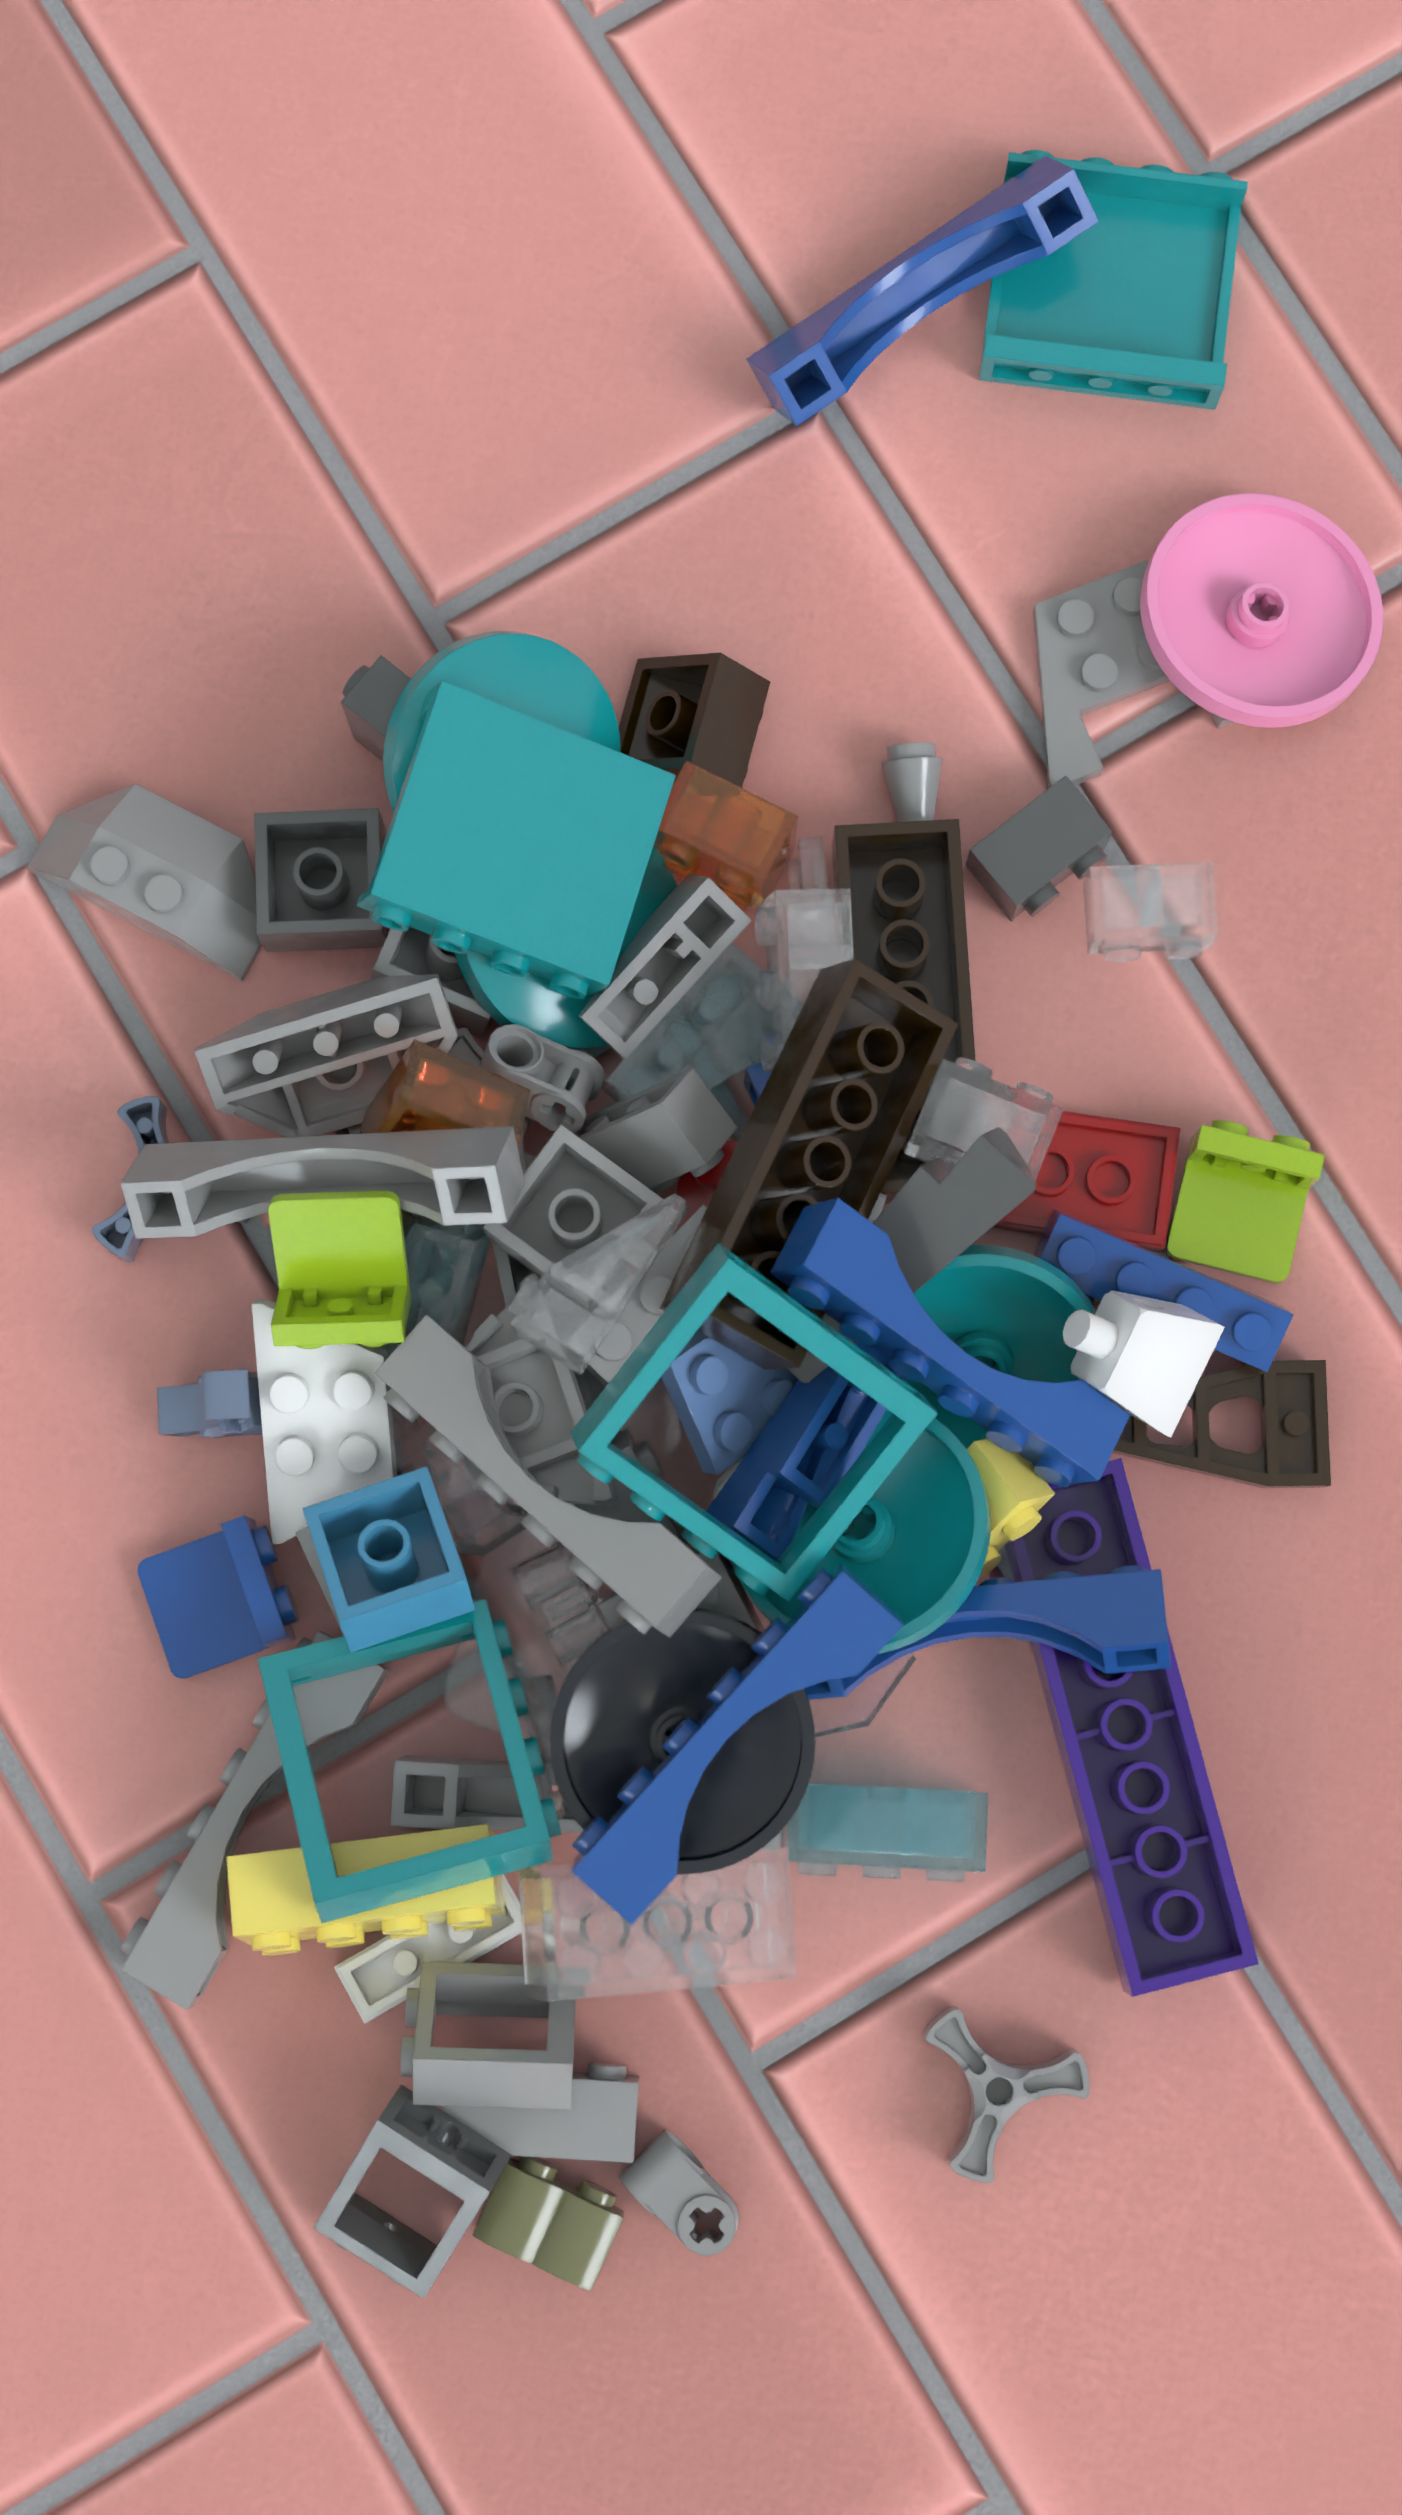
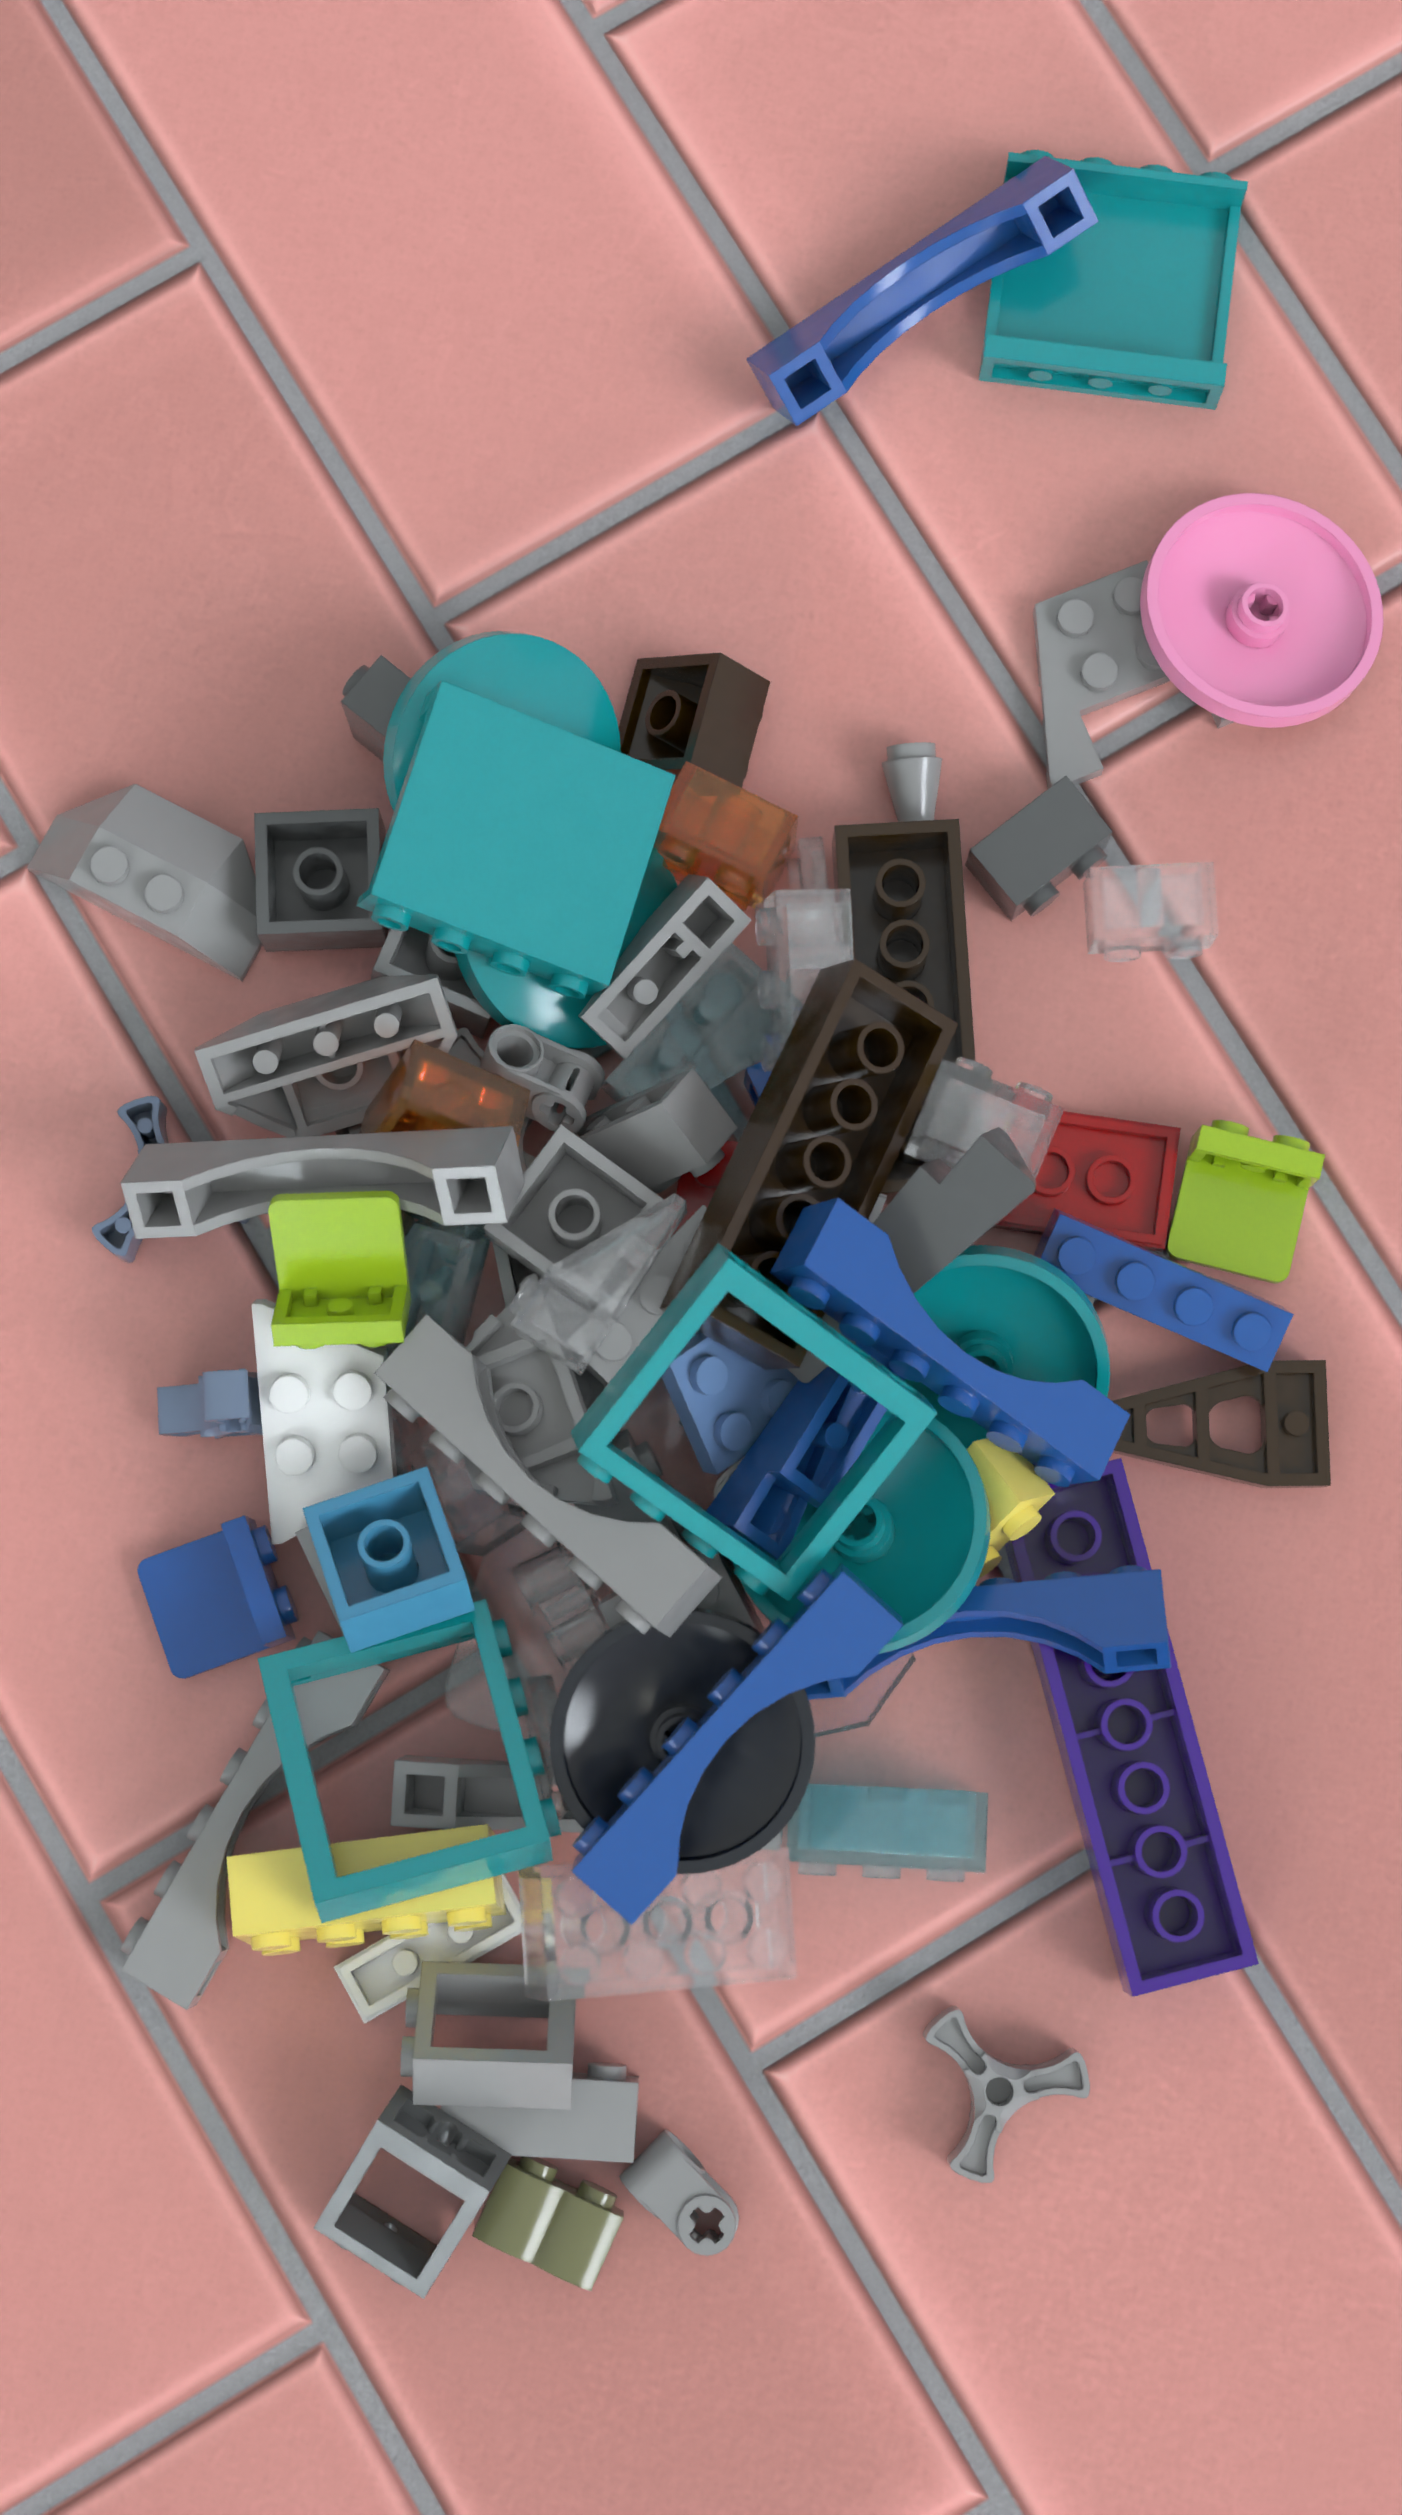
(1142, 1354): white torso -> none

